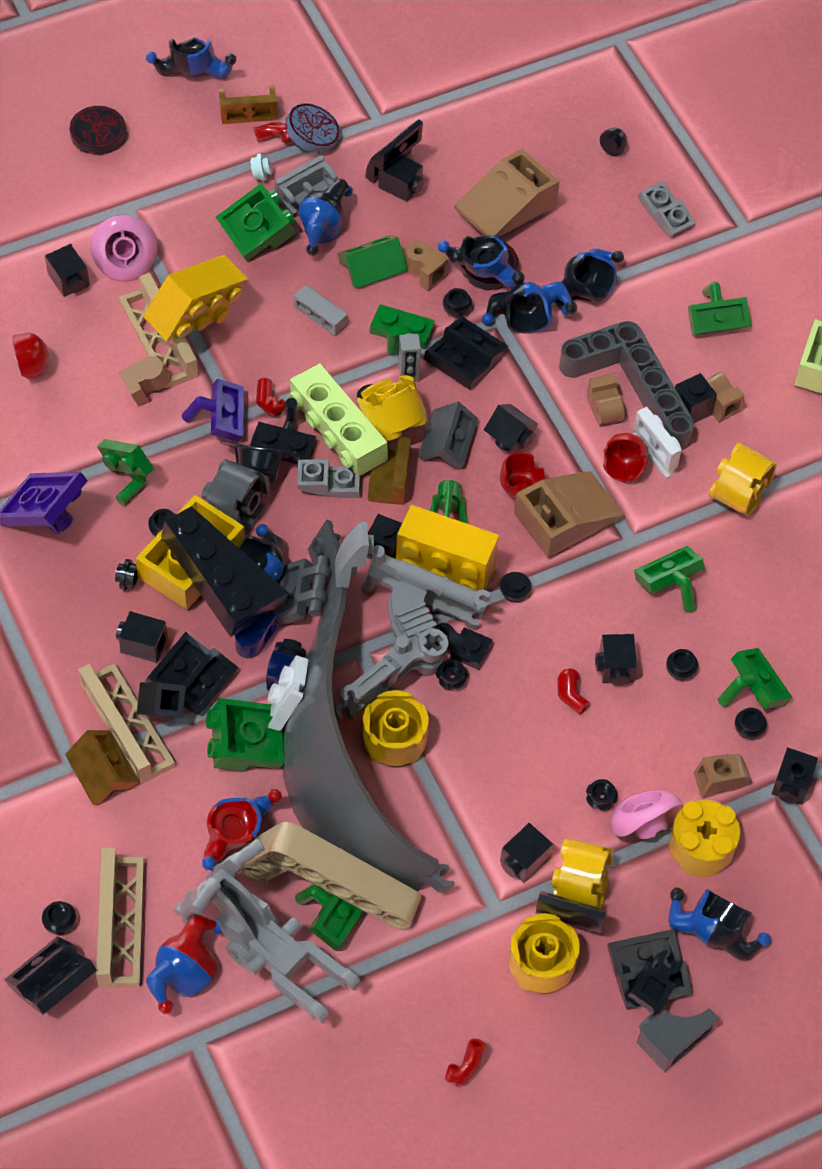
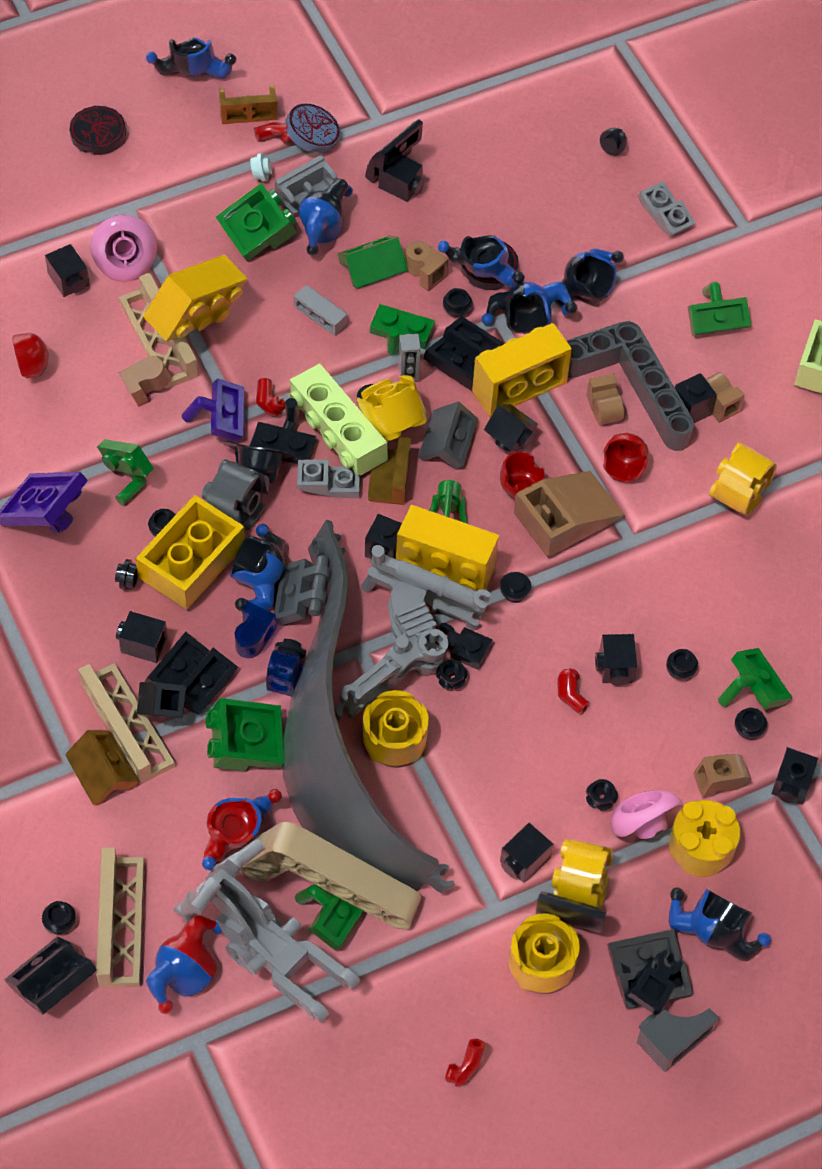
(222, 573): black wedge -> none
(287, 693): white plate -> none
(353, 554): light grey slope -> none
(509, 195): medium nougat slope -> none
(521, 368): none -> yellow brick
(662, 448): white plate -> none
(671, 569): green plate -> none

